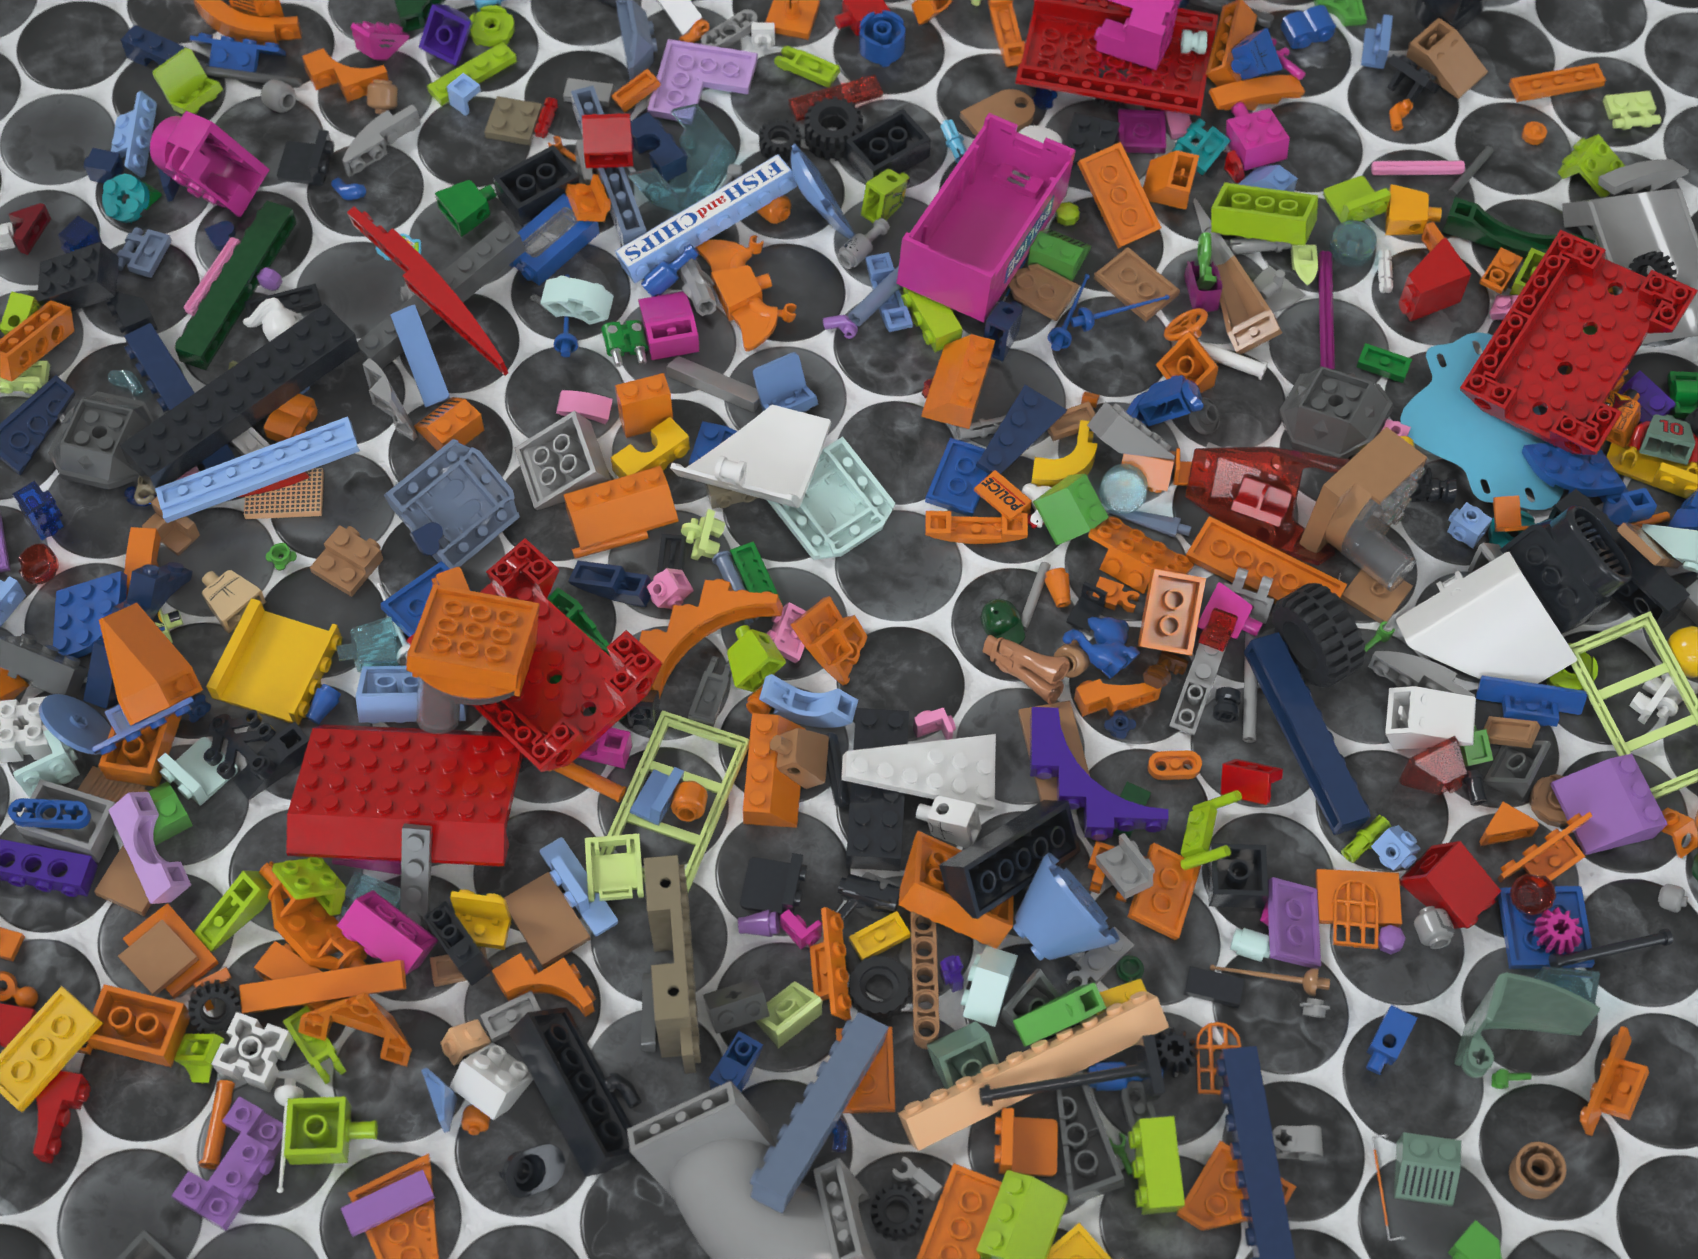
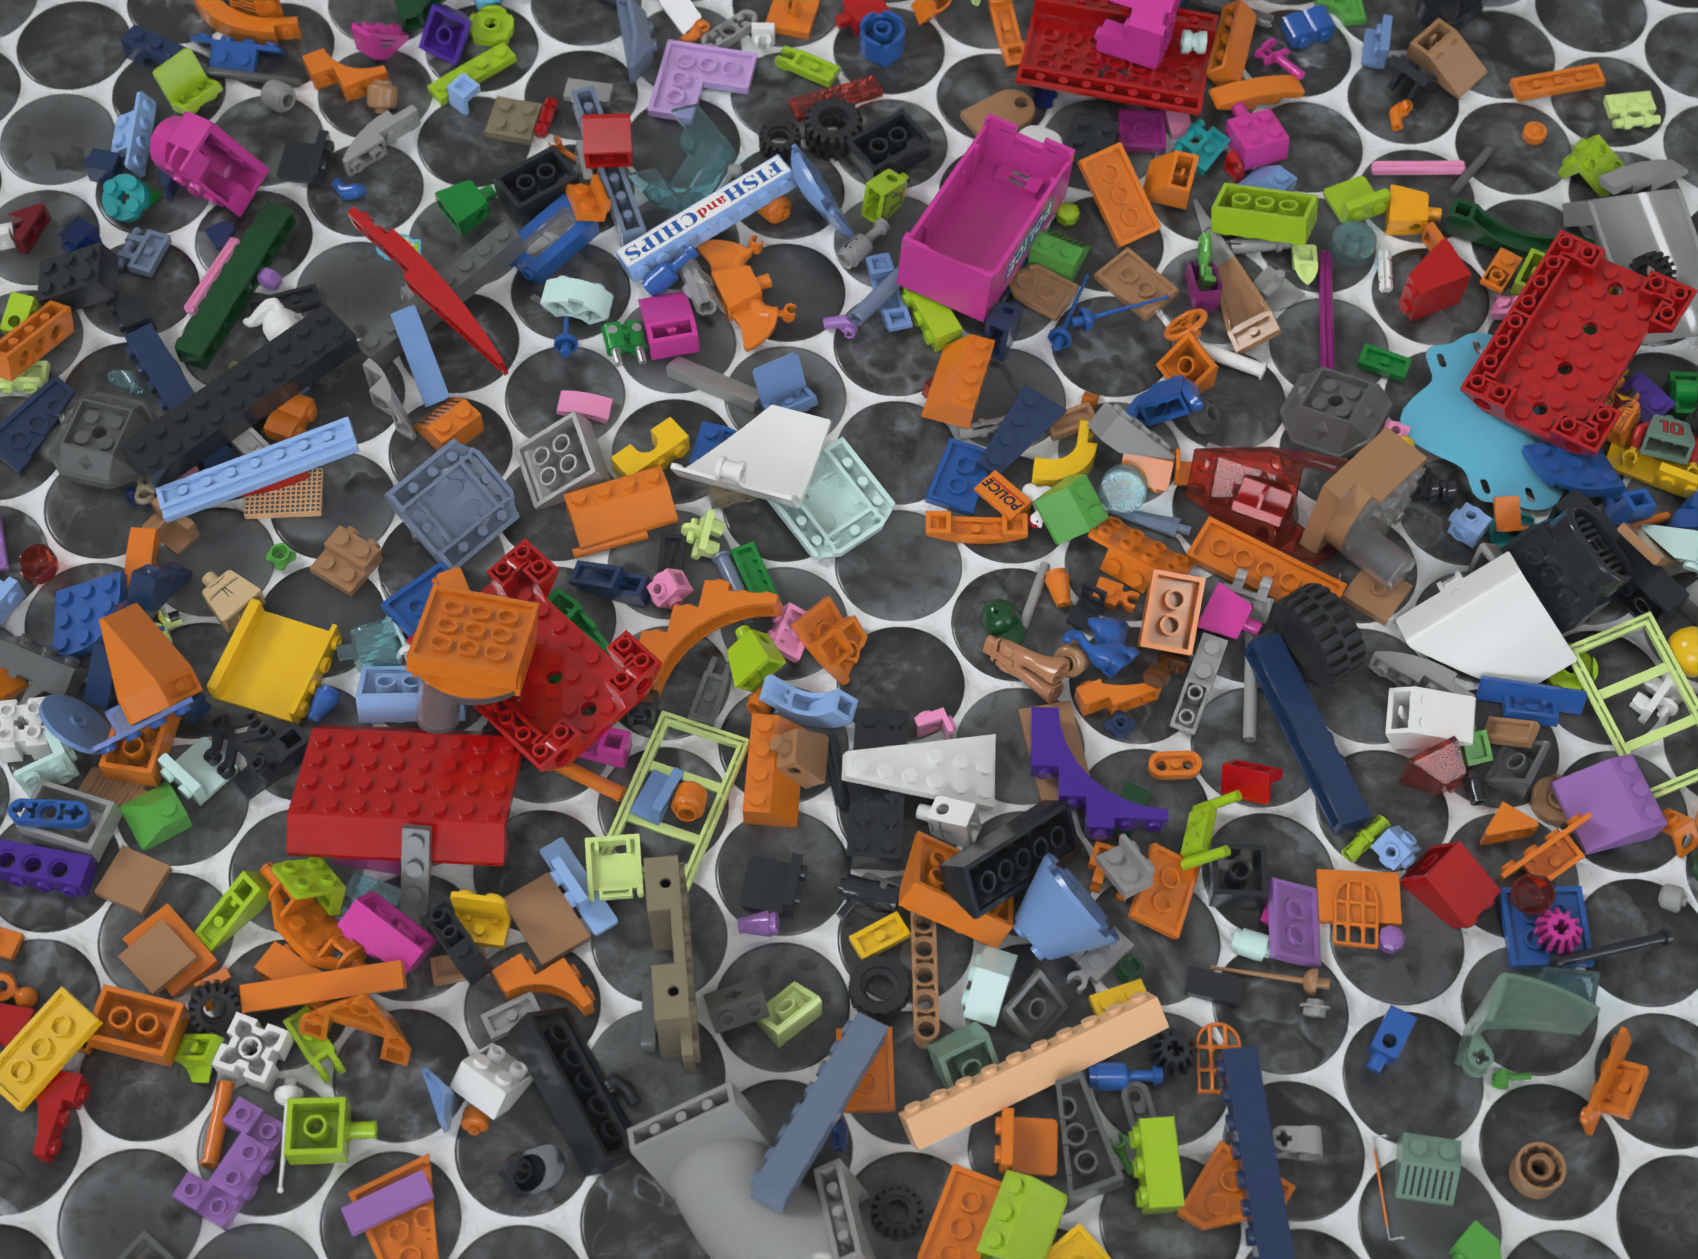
(39, 510): clear blue brick -> none
(135, 821): lavender arch -> none
(427, 538): dark blue tile -> none
(464, 1040): light nougat bracket -> none
(635, 90): orange tile -> none
(643, 404): orange brick -> none
(667, 156): dark blue arch -> none
(737, 1062): blue slope -> none
(796, 929): dark pink bracket -> none
(829, 966): orange bracket -> none
(922, 1182): light grey plate -> none
(951, 972): dark purple plate -> none
(953, 139): medium azure axle -> none
(1059, 1013): bright green slope -> none
(1146, 1068): black tile -> none
(1219, 629): clear red bracket -> none
(1227, 704): black wheel -> none
(1255, 56): blue torso -> none
(1380, 635): bright green hand -> none
(1434, 927): light grey head -> none

